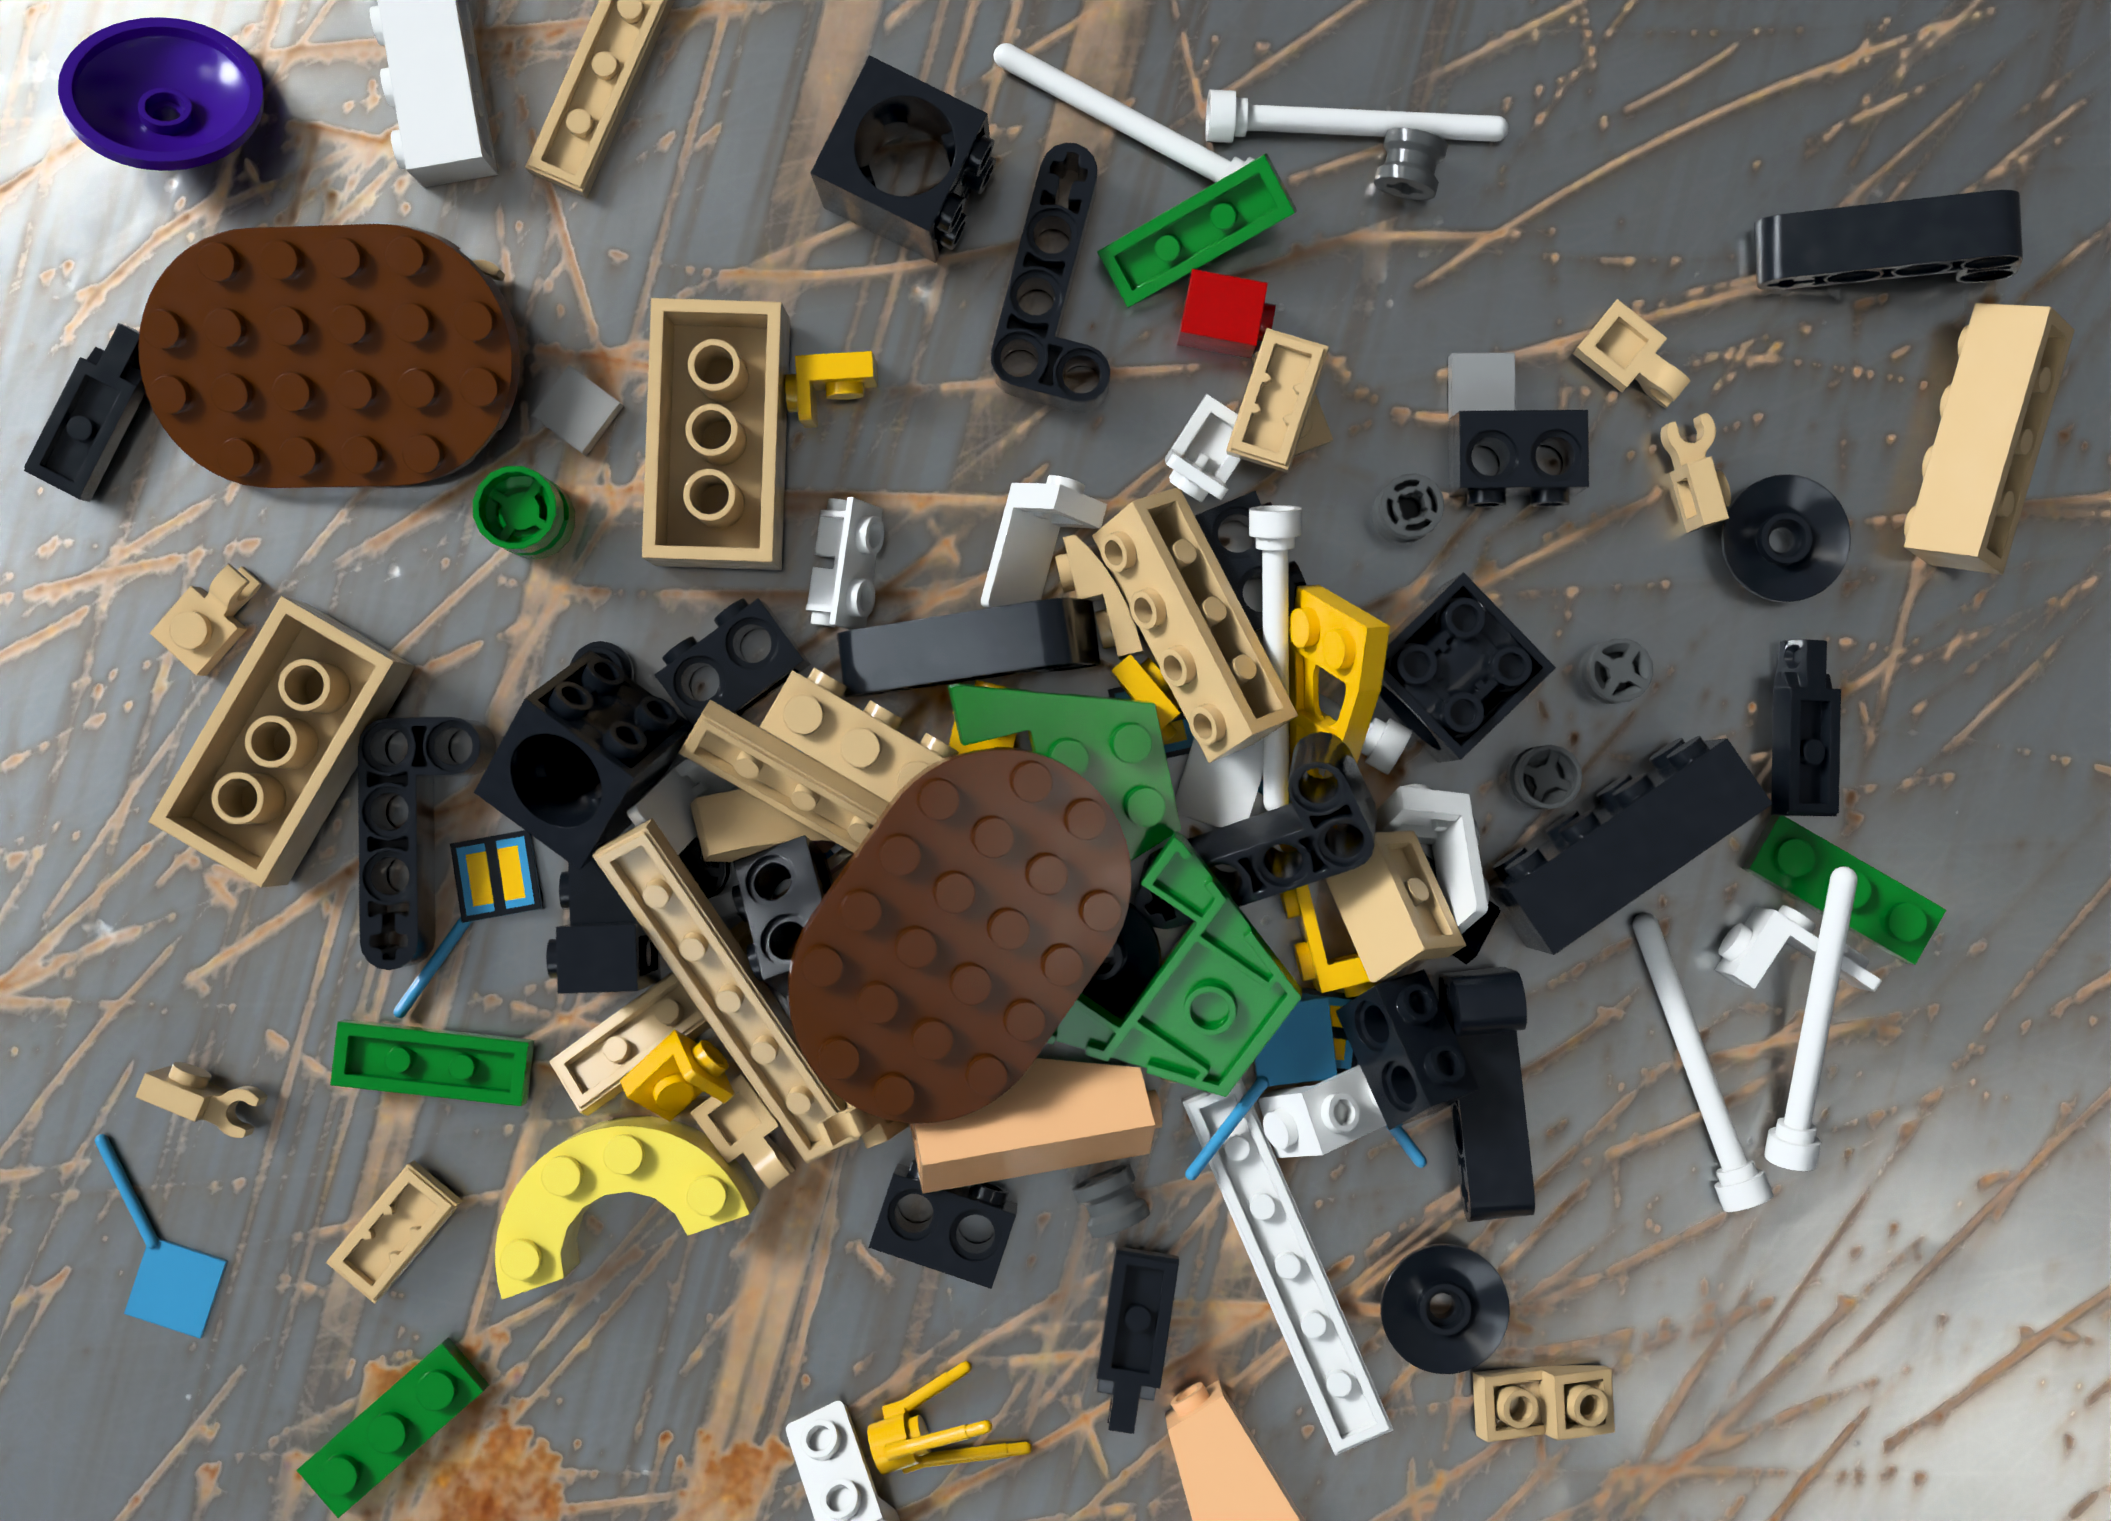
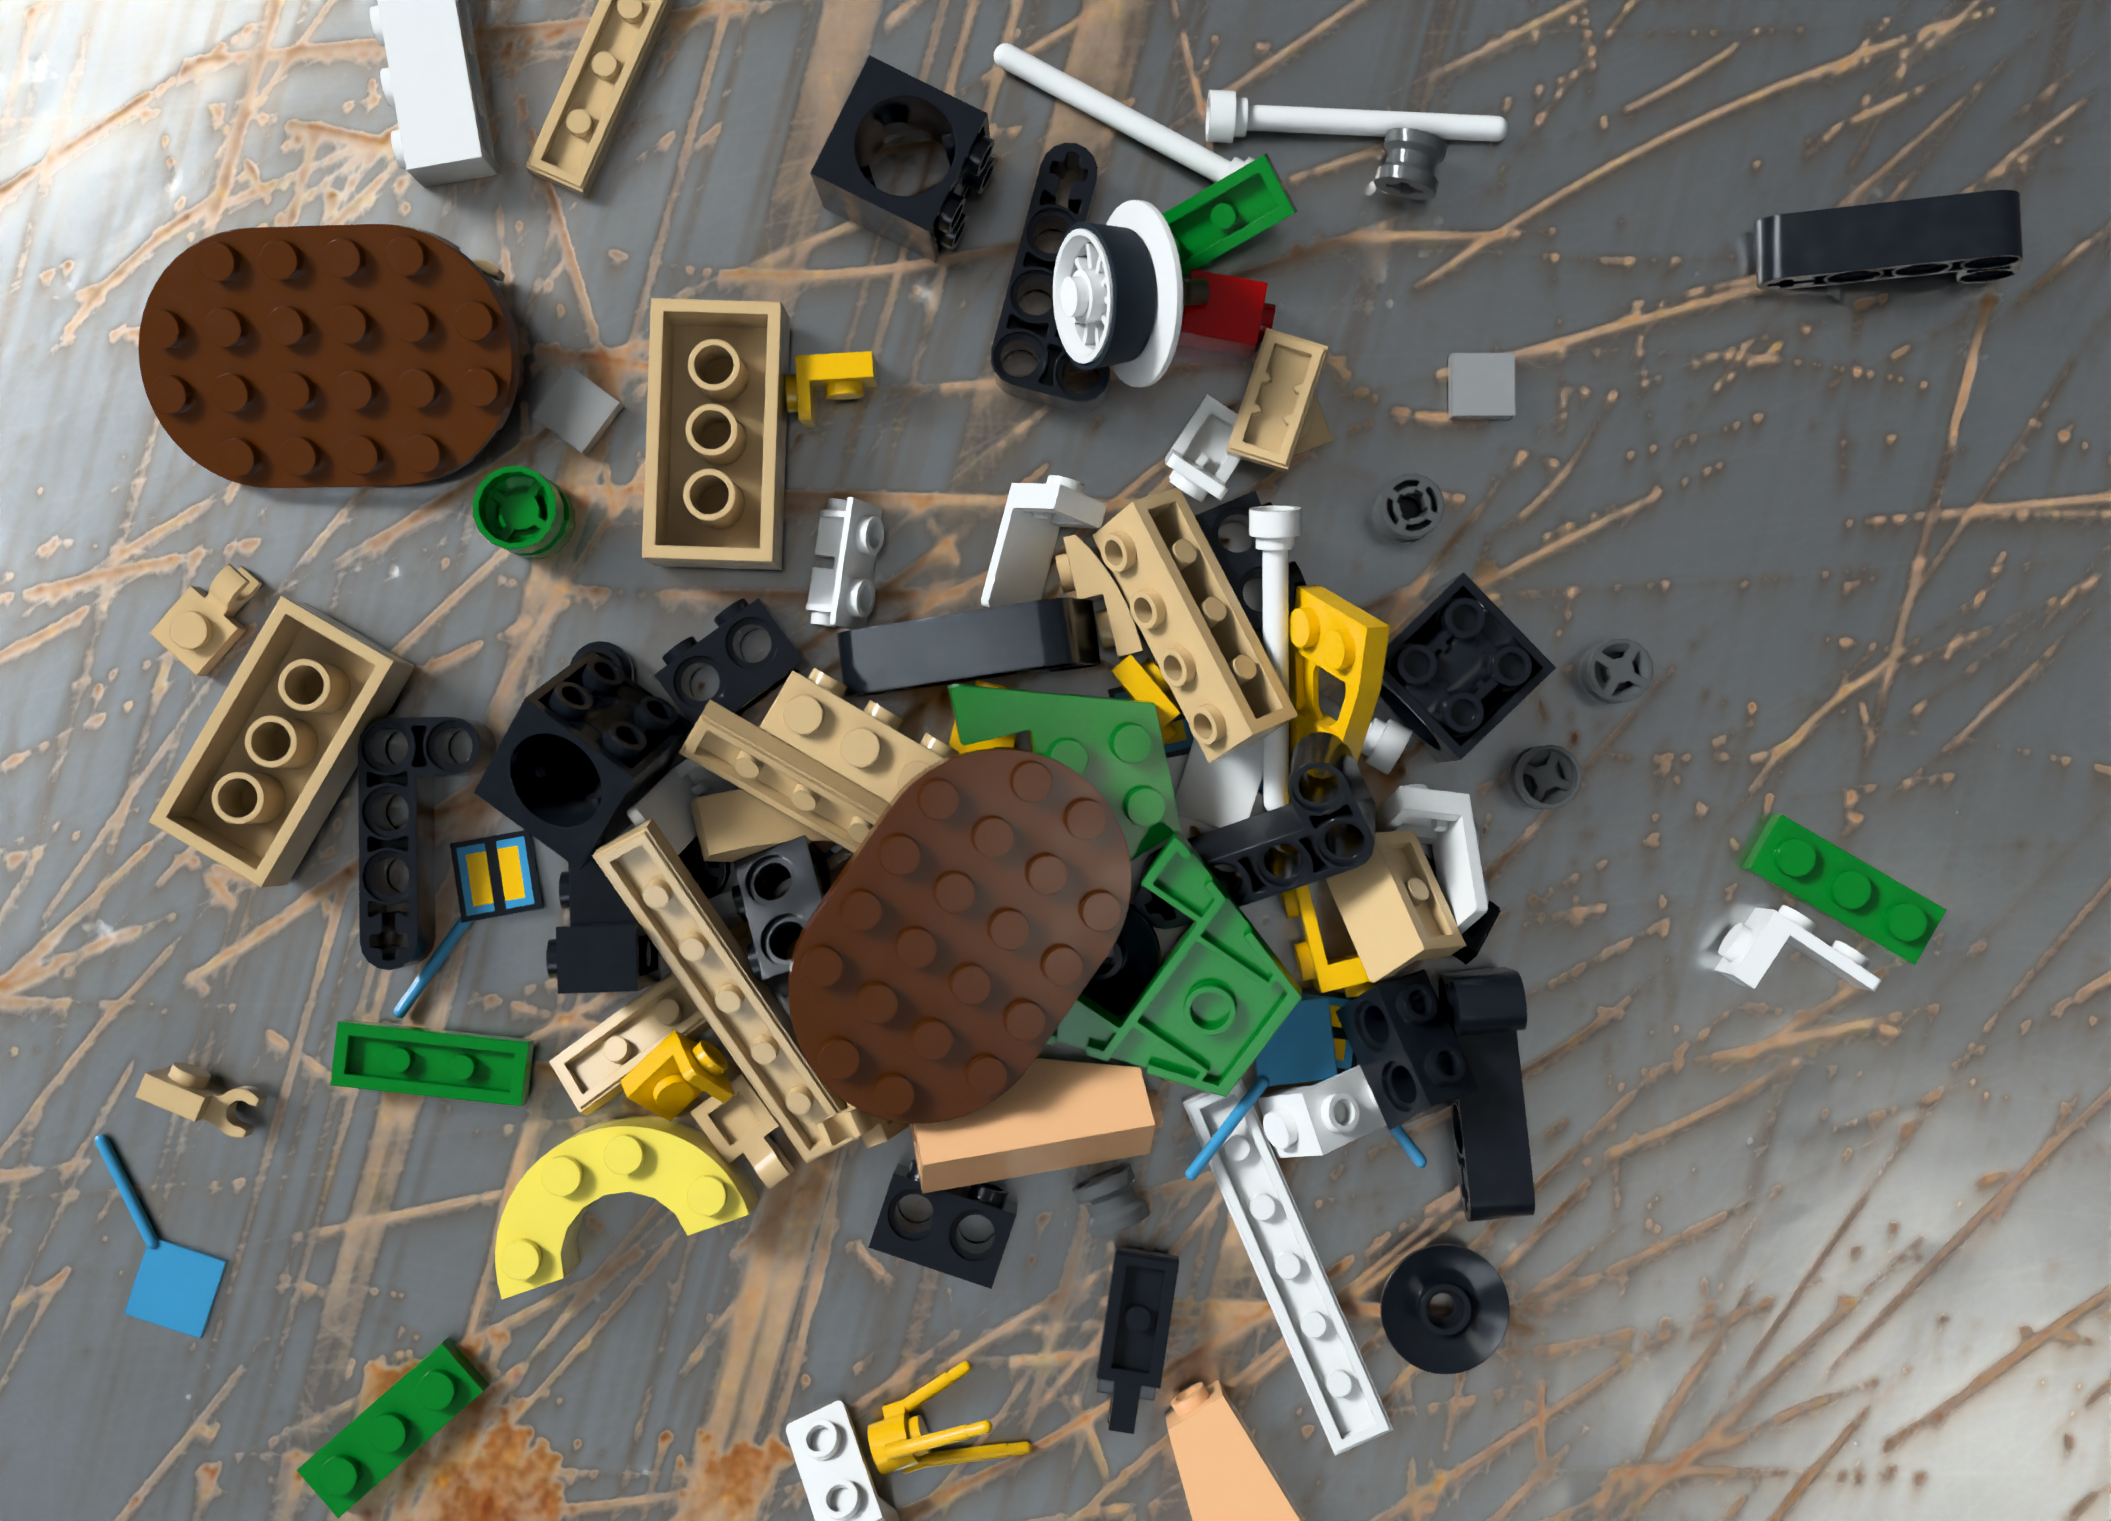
(90, 417): black hinge -> none
(161, 93): dark purple dish -> none
(394, 1231): tan plate -> none
(1122, 294): none -> white piece
(1515, 440): black brick -> none
(1543, 1400): tan slope -> none
(1625, 349): tan plate -> none
(1626, 843): black brick -> none
(1697, 485): tan plate -> none
(1739, 1180): white piece -> none
(1794, 1138): white piece -> none
(1805, 732): black hinge -> none
(1814, 530): black dish -> none
(1988, 437): tan brick -> none

